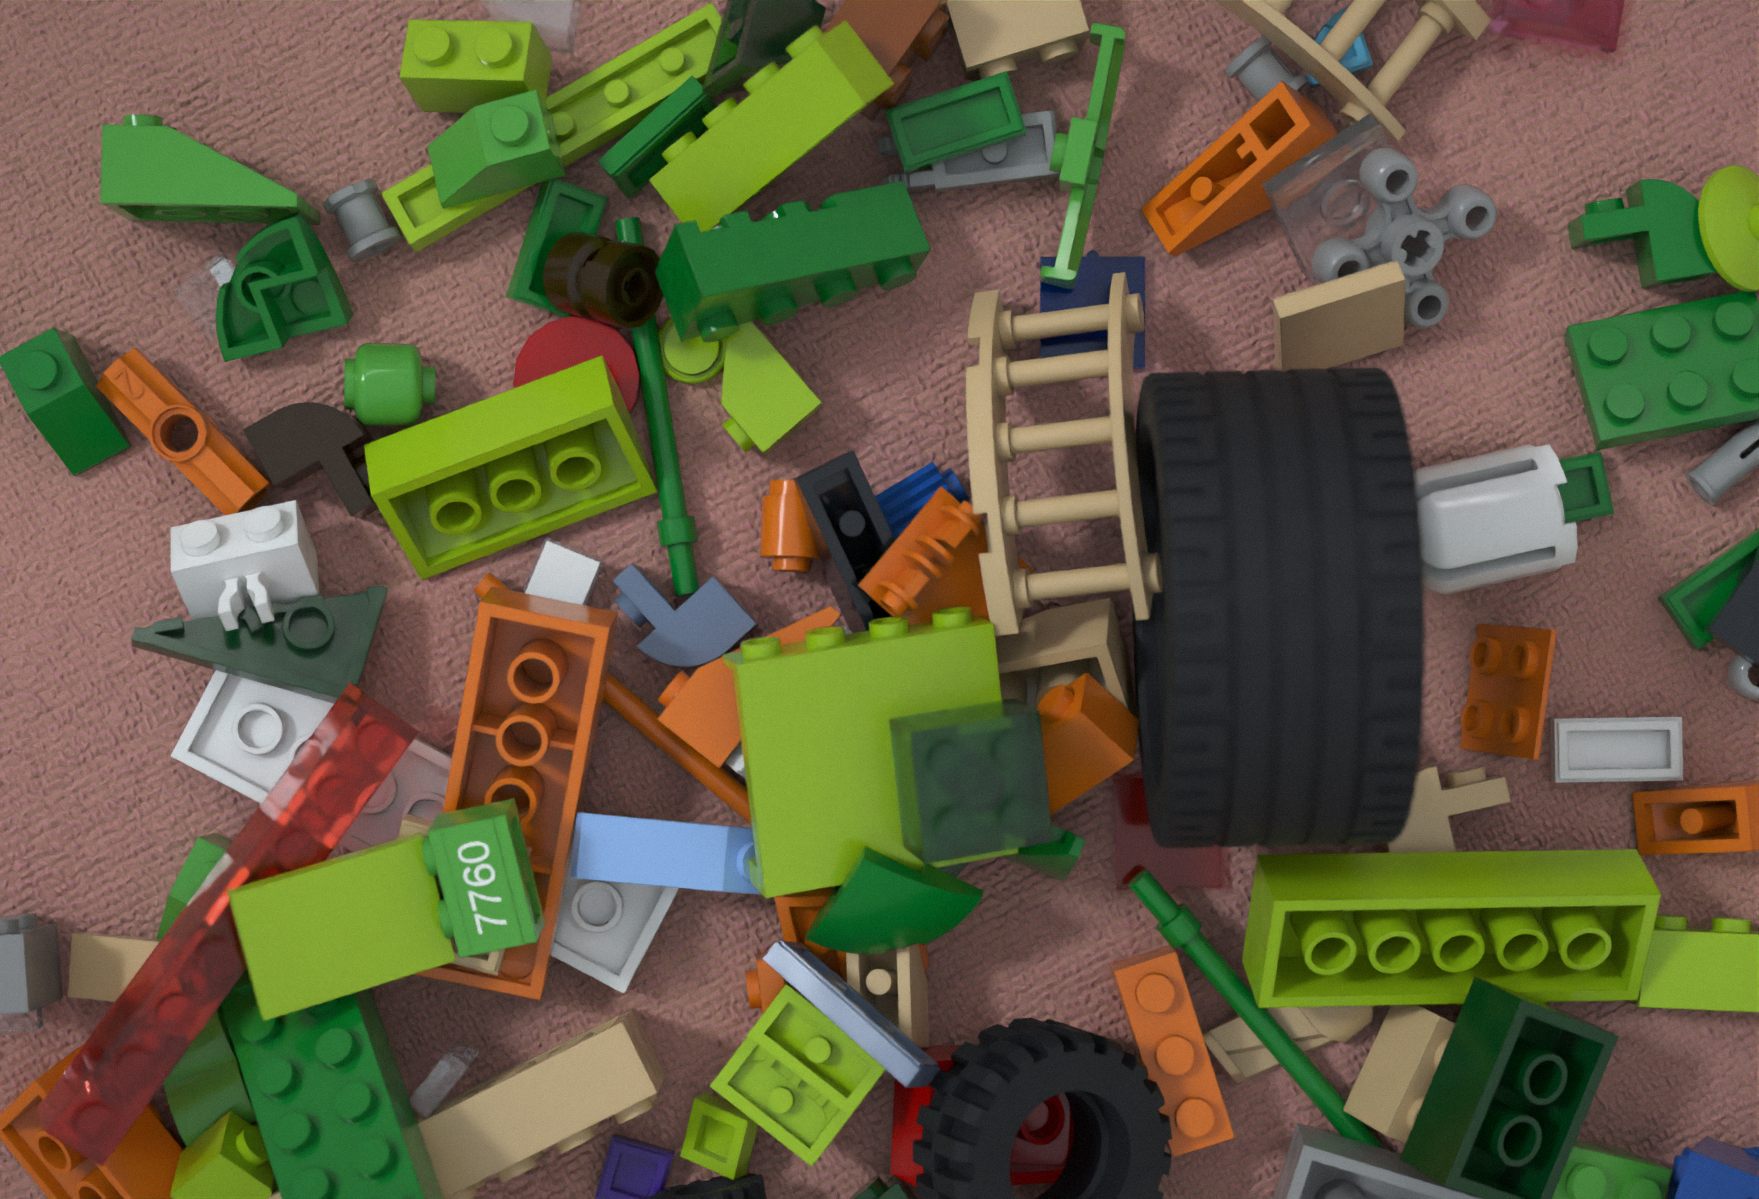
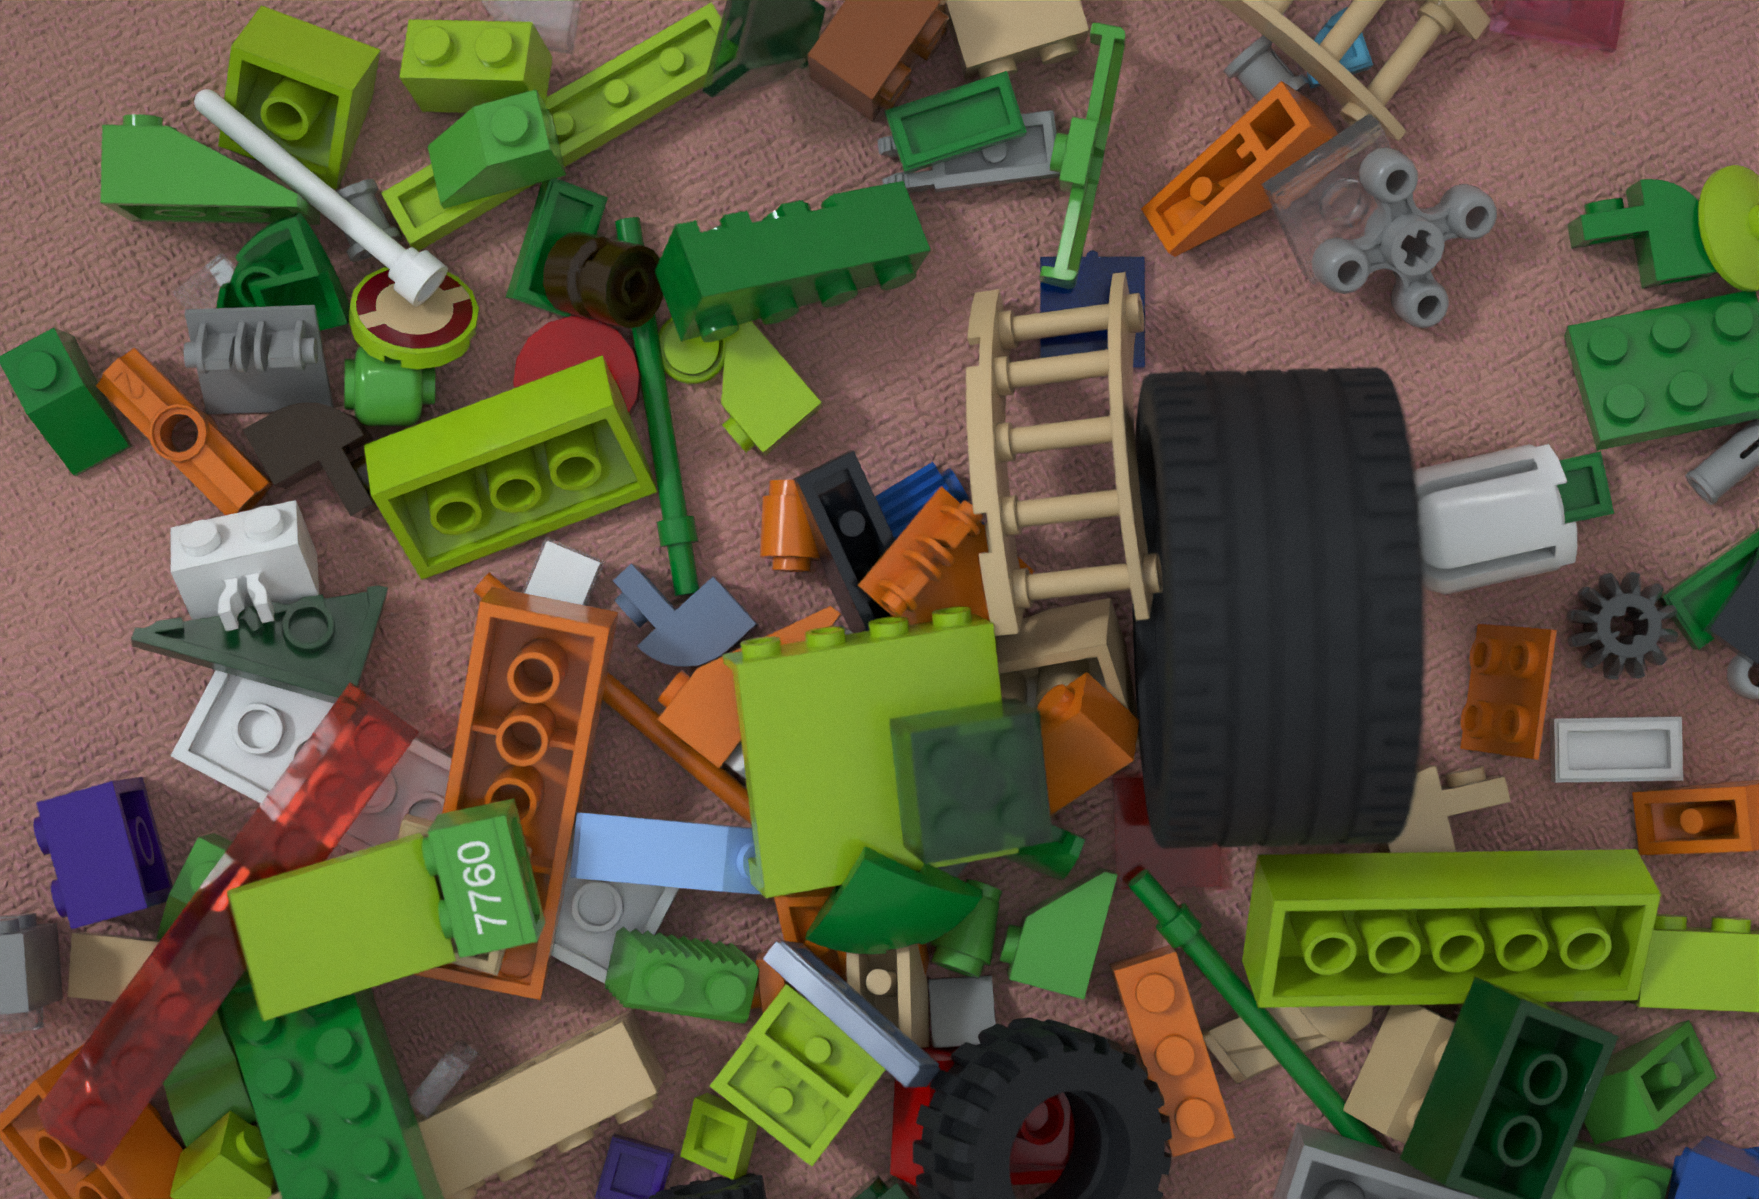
(103, 851): none -> dark purple brick
(257, 358): none -> light grey hinge
(301, 89): none -> lime slope
(414, 272): none -> white piece
(416, 335): none -> tile
(639, 152): green tile -> none
(681, 976): none -> bright green brick
(772, 128): lime brick -> none
(960, 1009): none -> light grey slope
(970, 942): none -> bright green cone
(1060, 936): none -> bright green slope
(1340, 319): tan tile -> none
(1629, 649): none -> dark grey gear
(1648, 1084): none -> bright green slope

